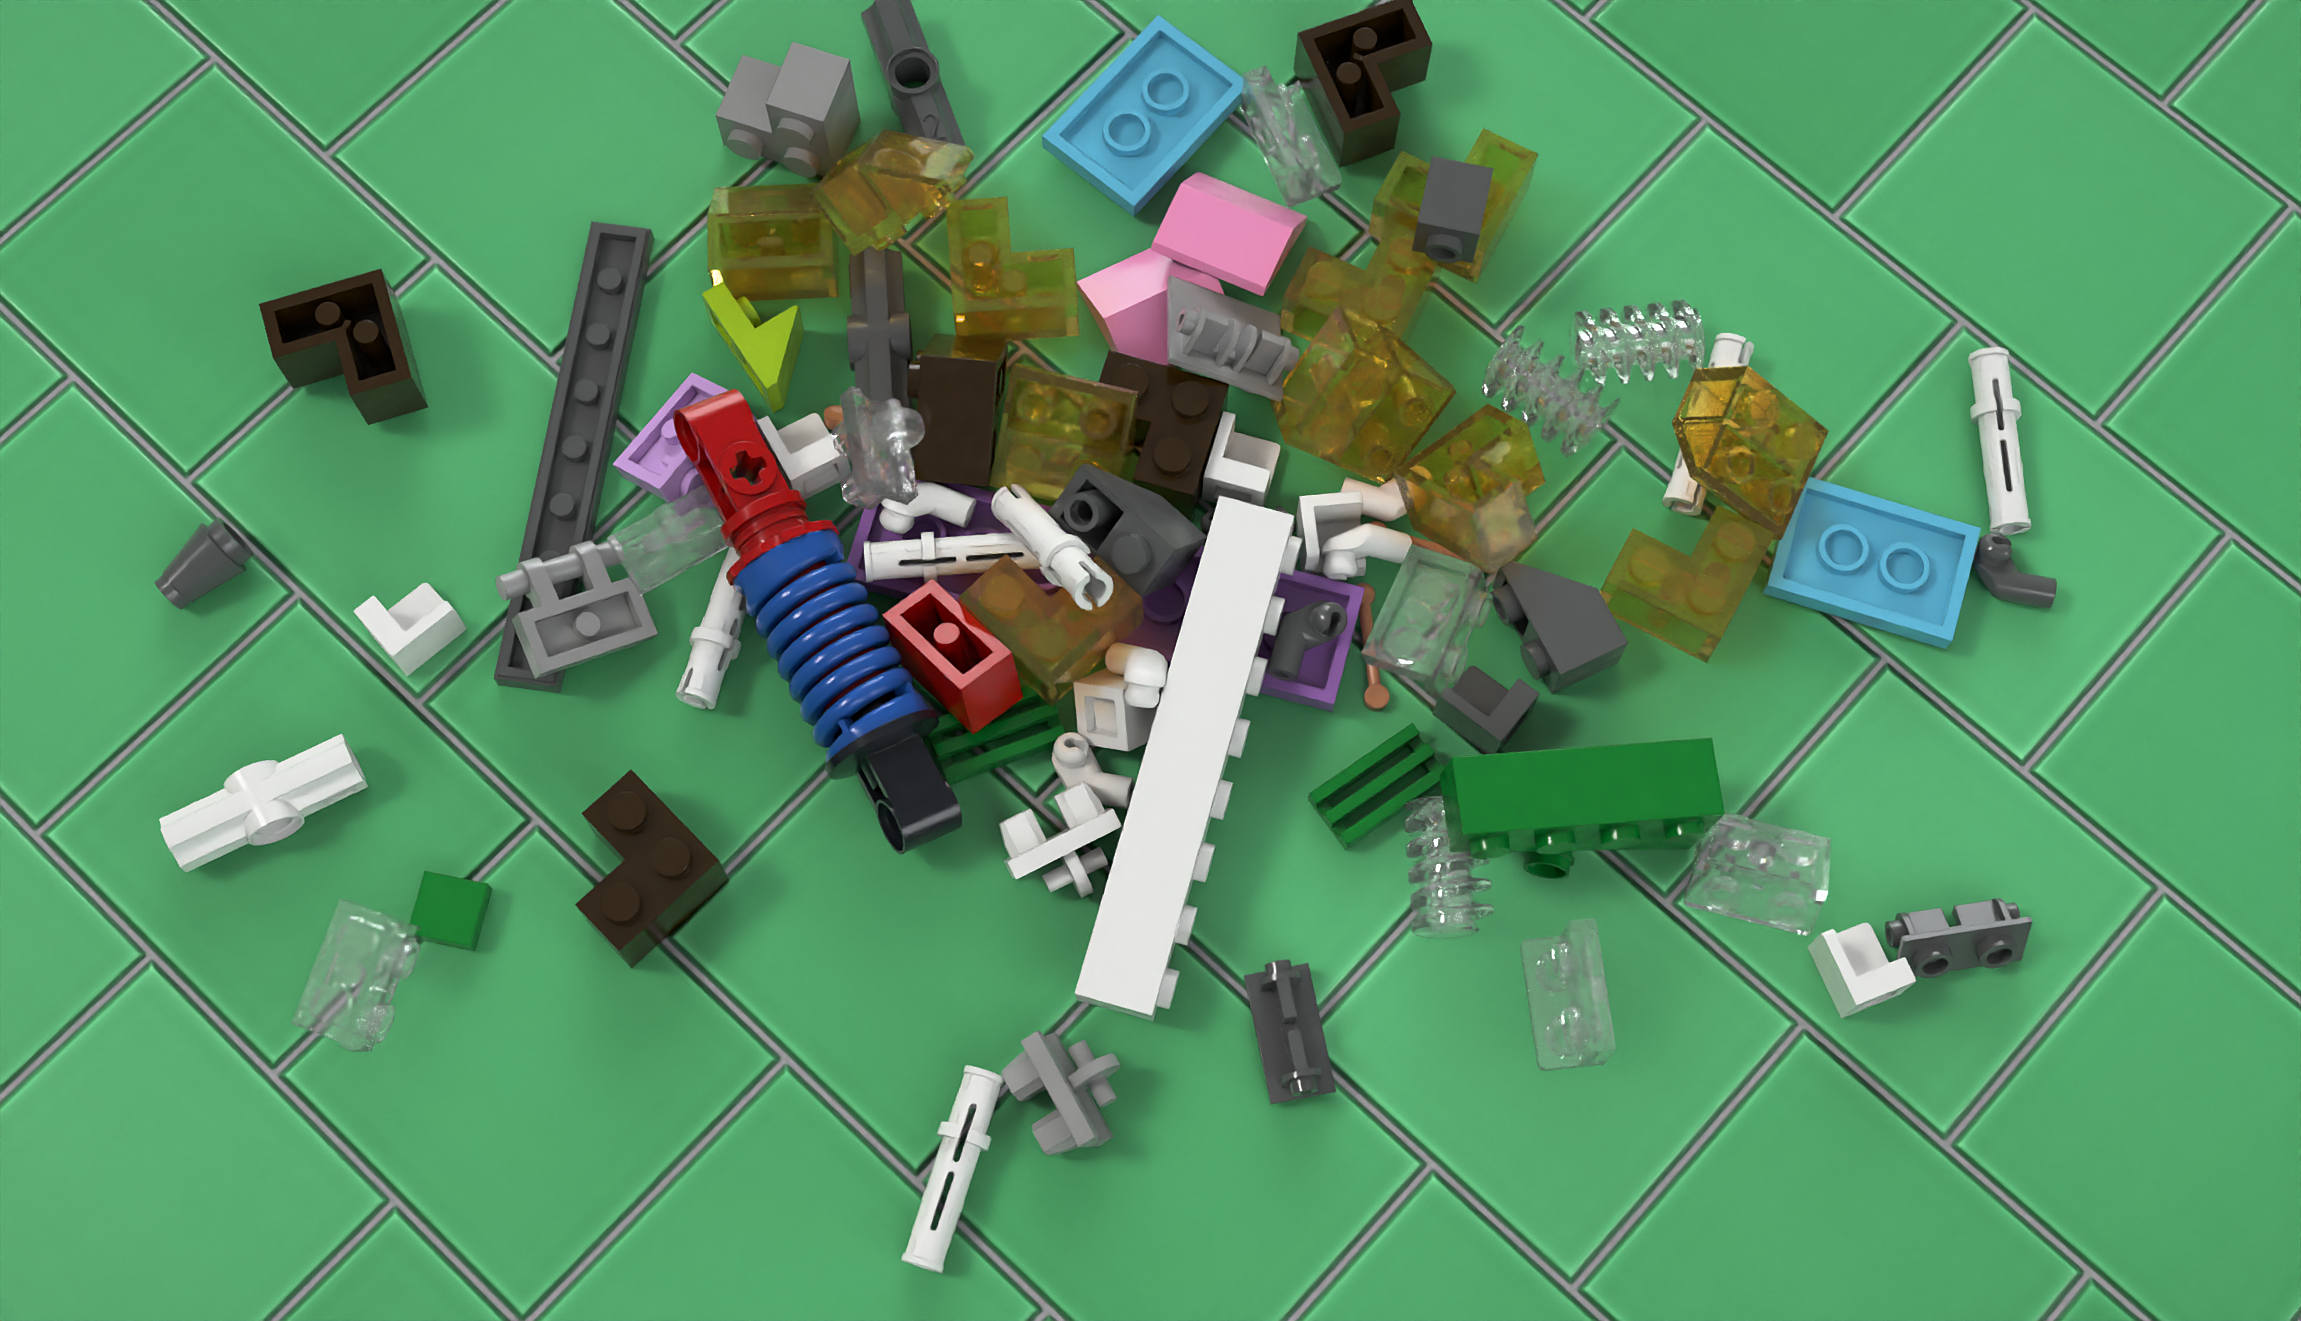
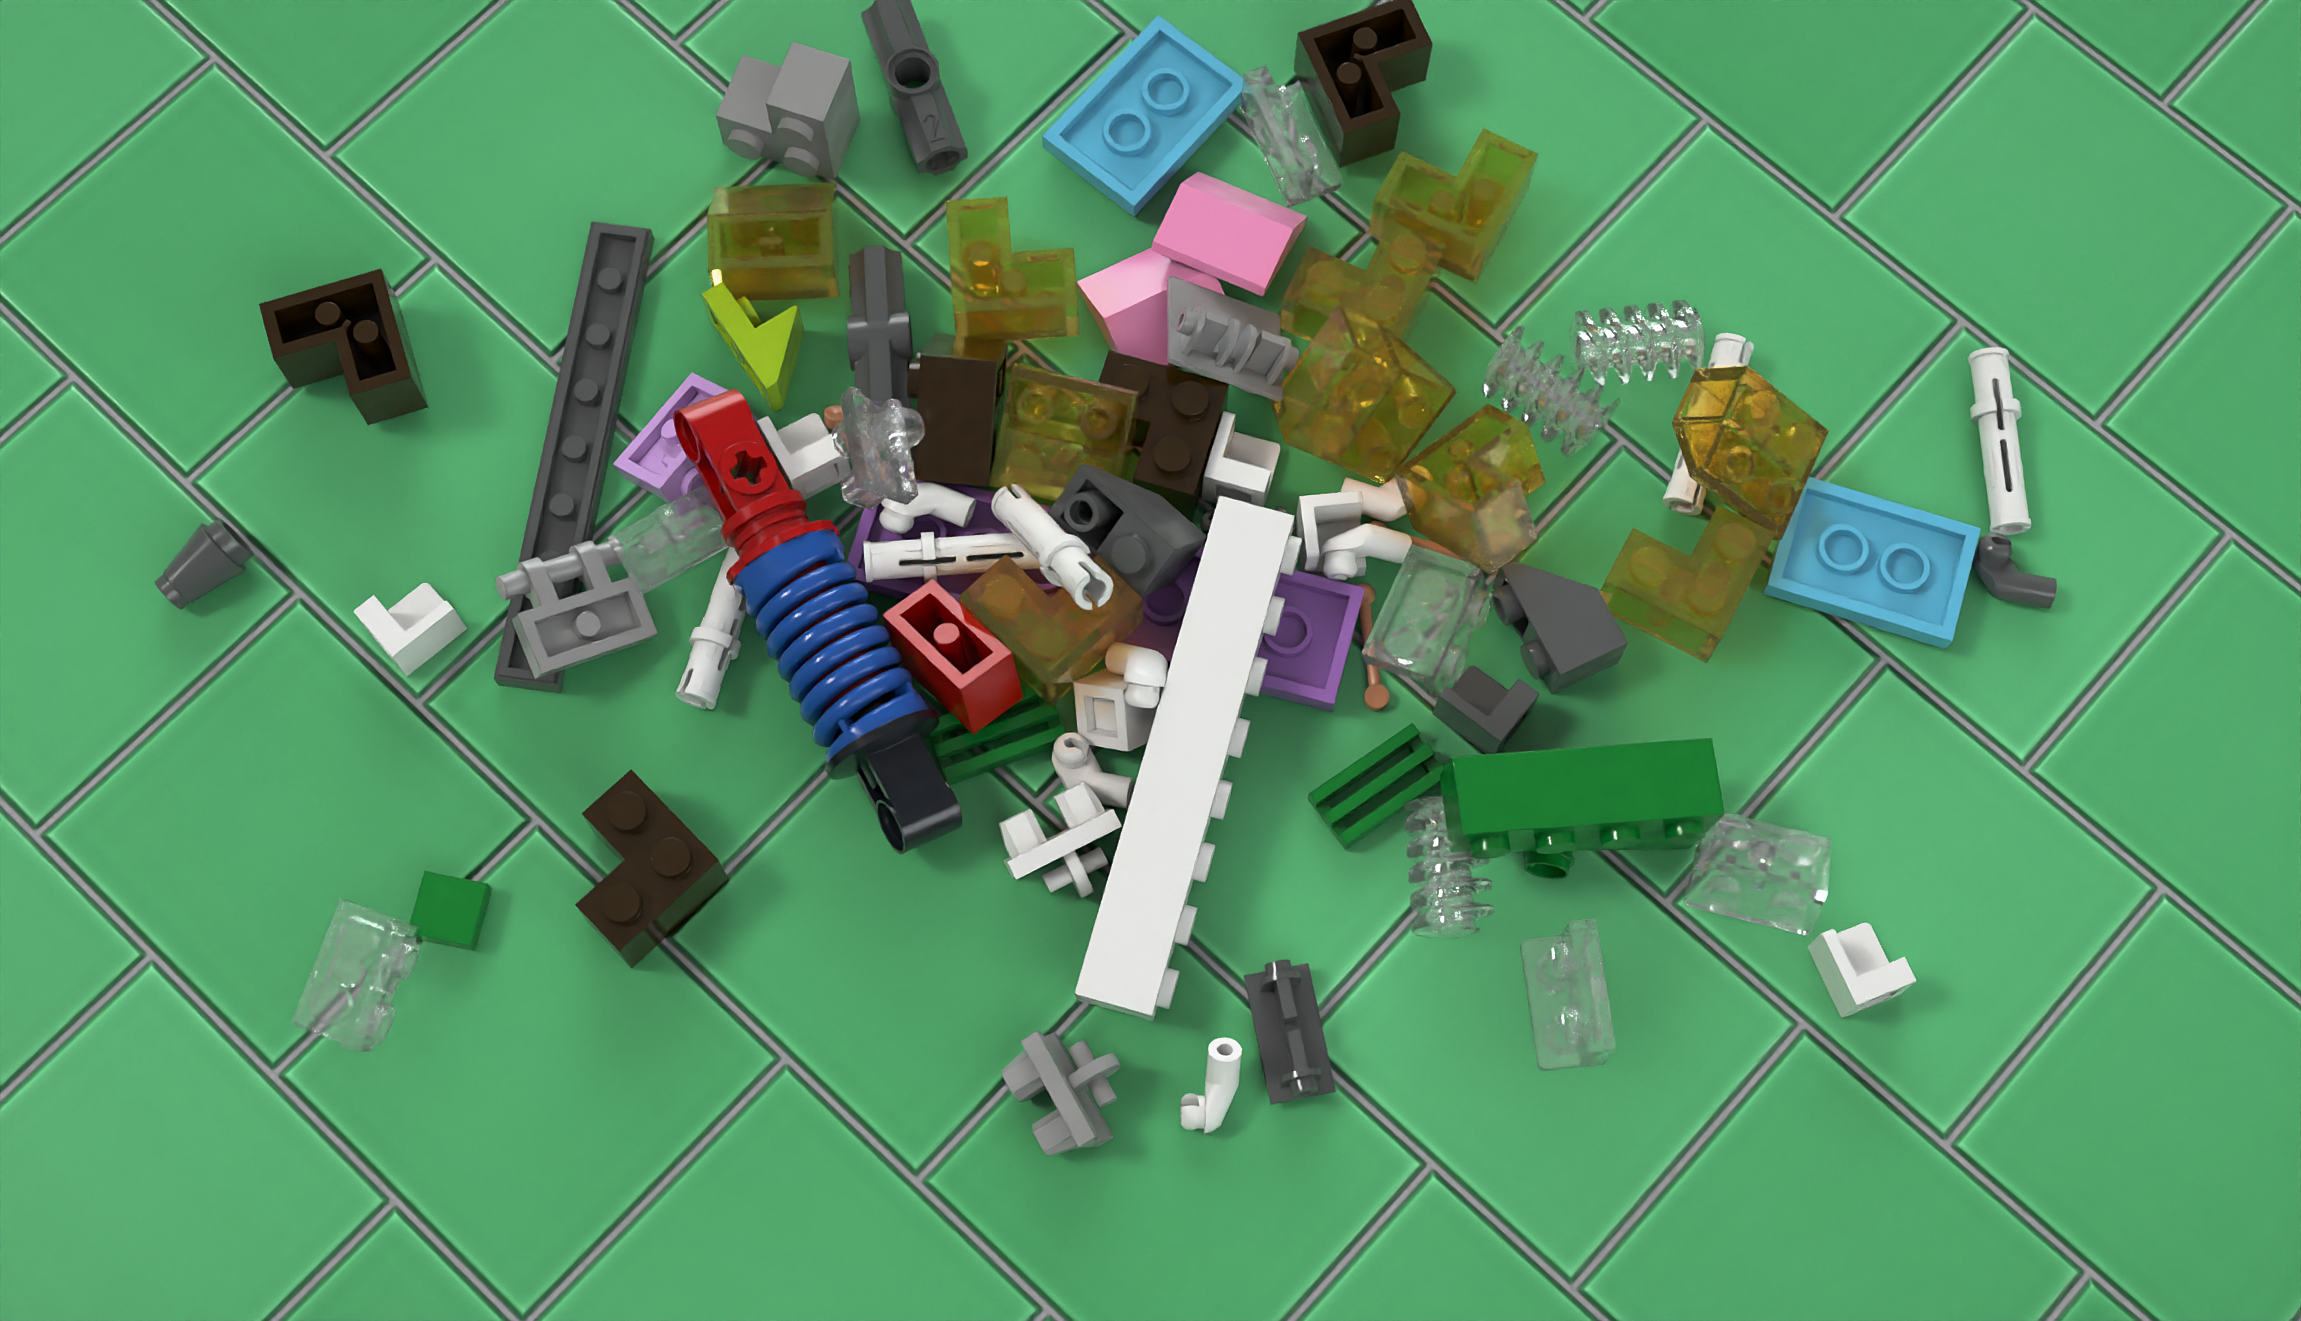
(263, 803): white piece -> none
(887, 184): clear yellow slope -> none
(977, 1091): white pin -> none
(1221, 1083): none -> white arm
(1301, 632): dark grey arm -> none
(1452, 210): dark grey brick -> none
(1985, 936): dark grey hinge -> none

